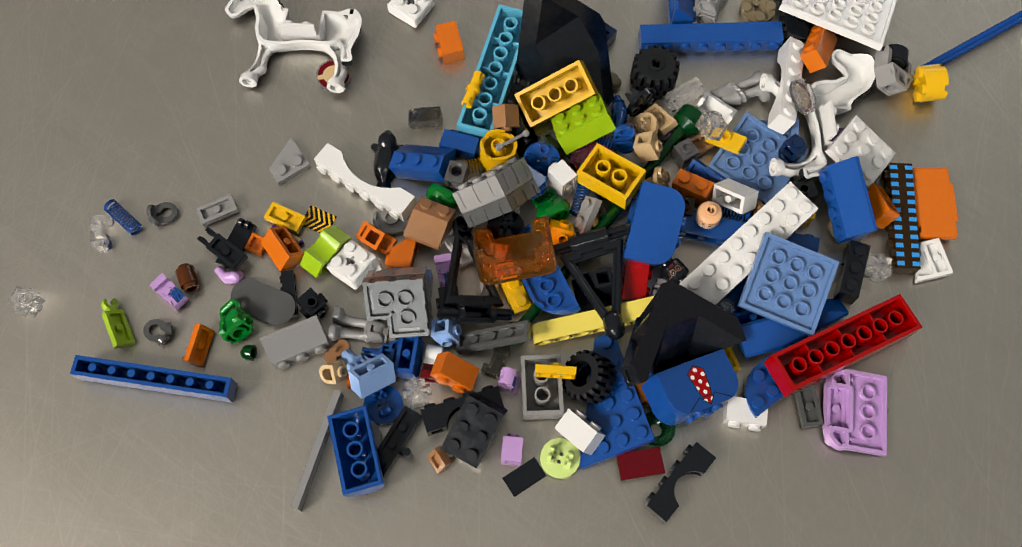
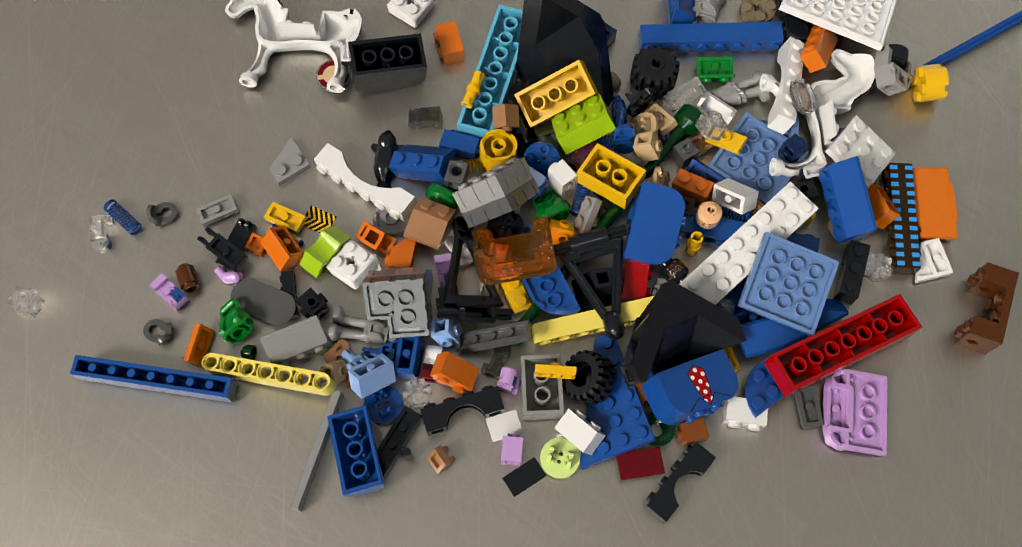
(117, 325): lime plate -> none
(275, 379): none -> light yellow beam
(387, 63): none -> black brick
(474, 429): black brick -> none
(499, 146): light grey hinge -> none
(504, 424): none -> white sticker
(692, 432): none -> dark orange brick
(694, 244): none -> yellow pin
(714, 68): none -> green bracket
(998, 287): none -> reddish brown plate

